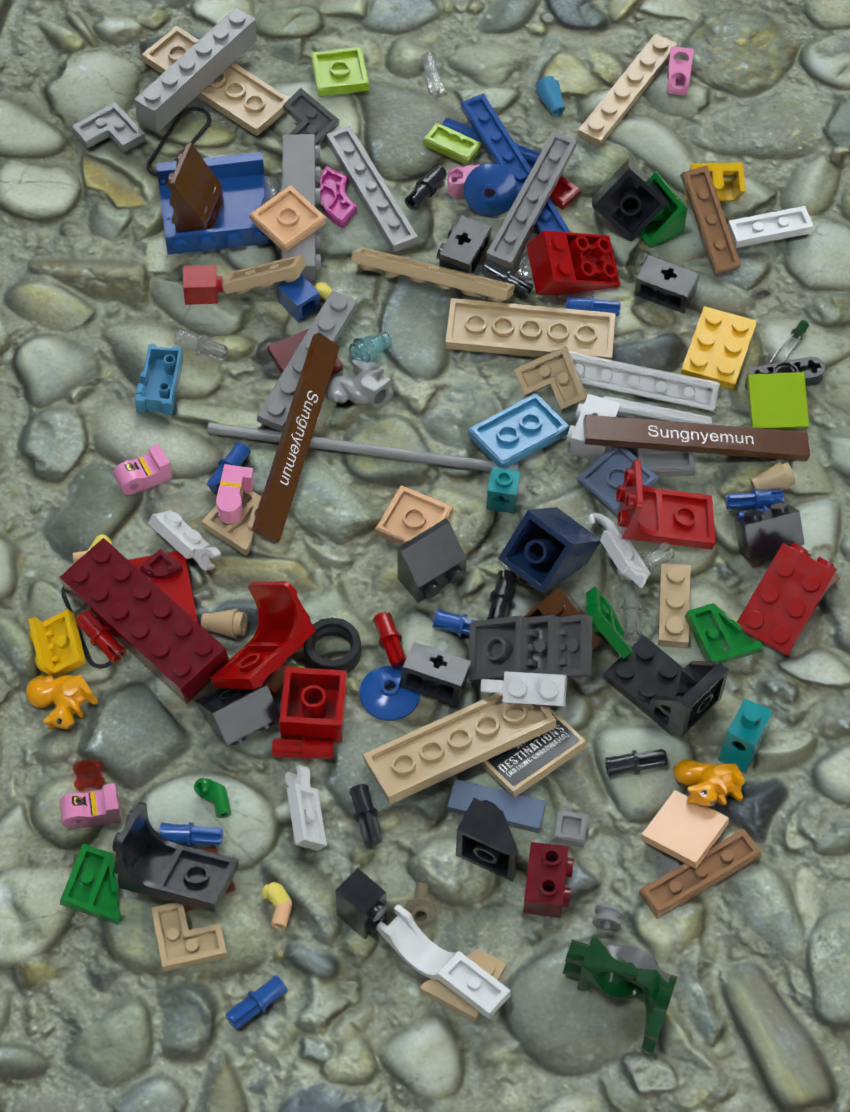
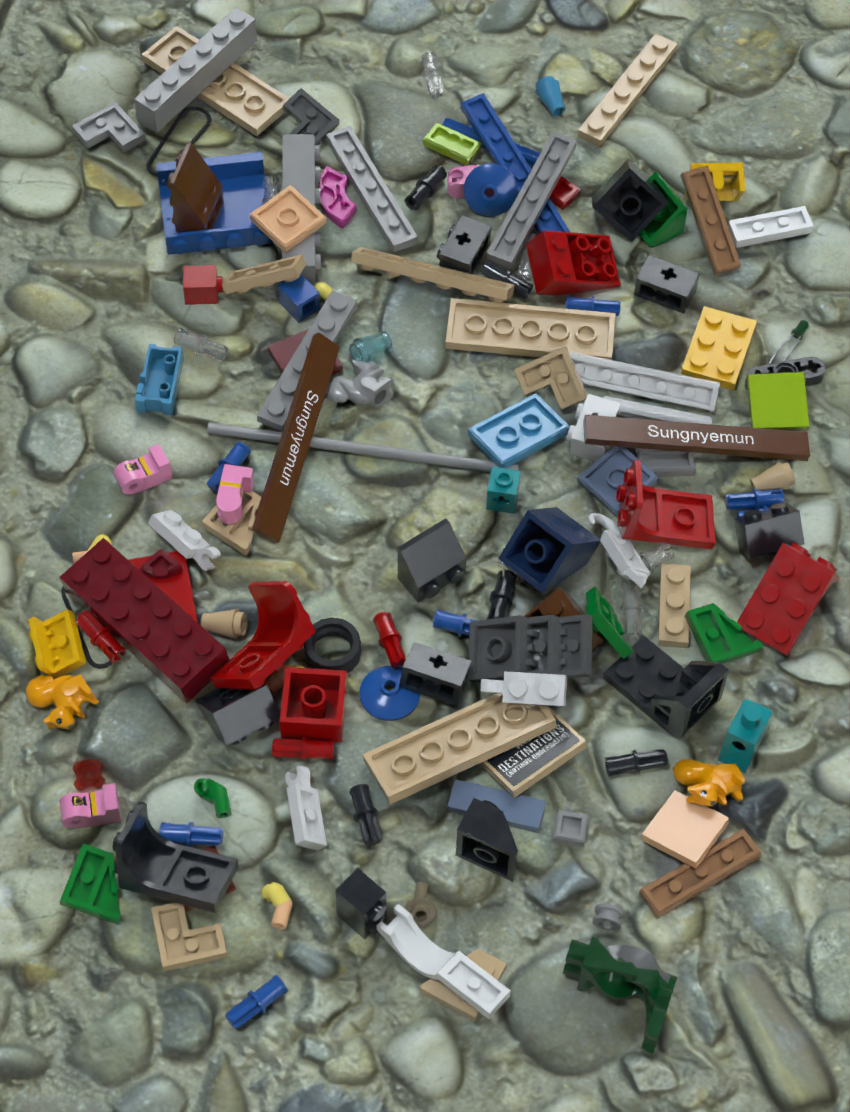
(339, 71): lime plate -> none
(410, 515): light nougat tile -> none
(546, 880): dark red brick -> none
(679, 71): bright pink leg -> none

